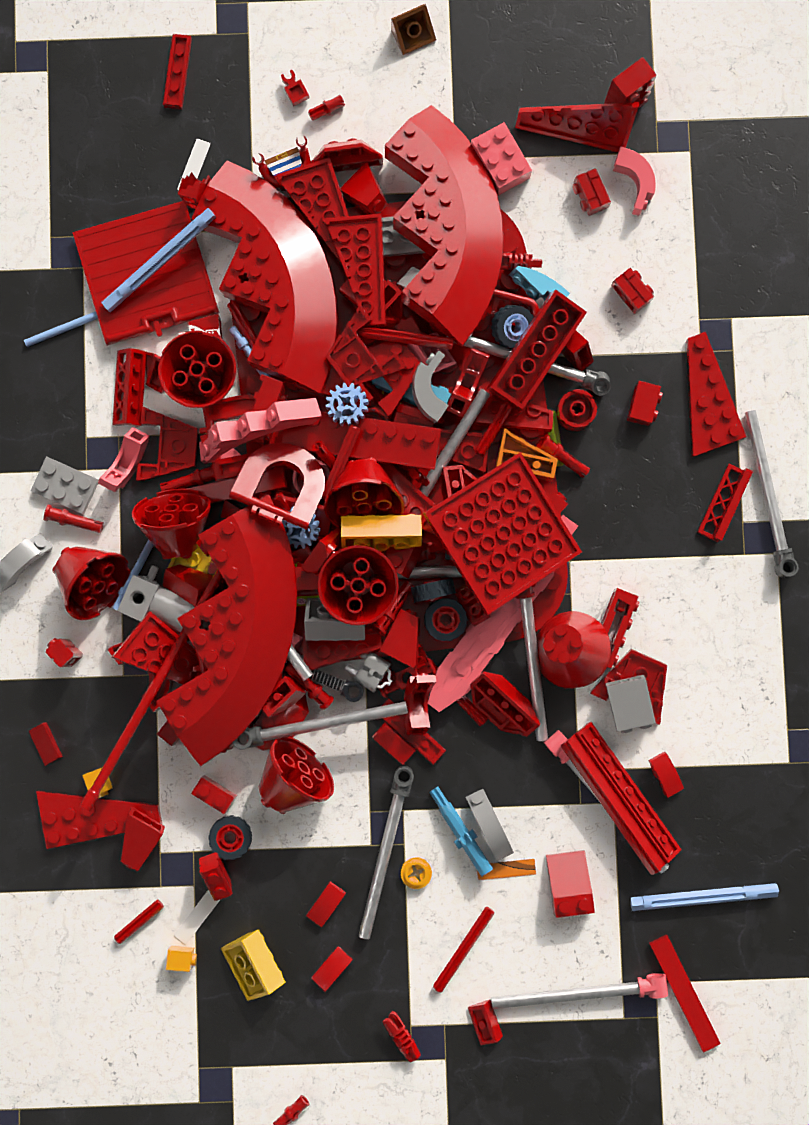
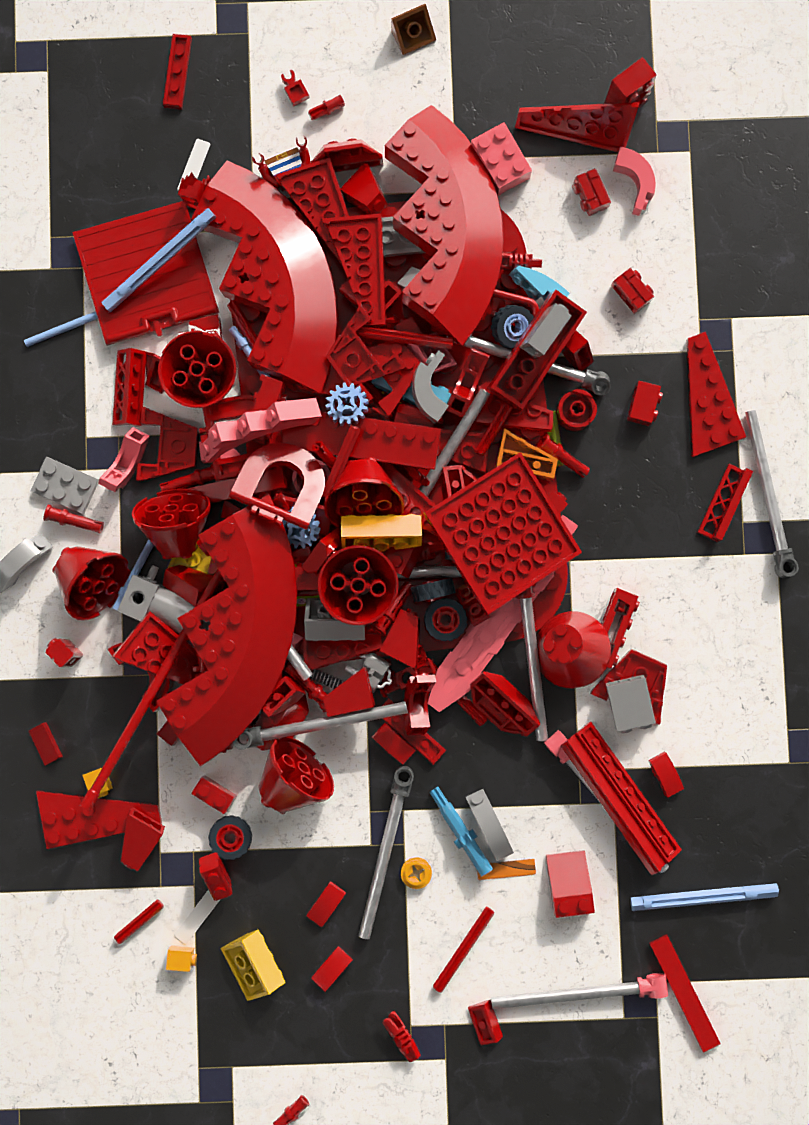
(350, 695): none -> red slope
(545, 330): none -> light grey brick

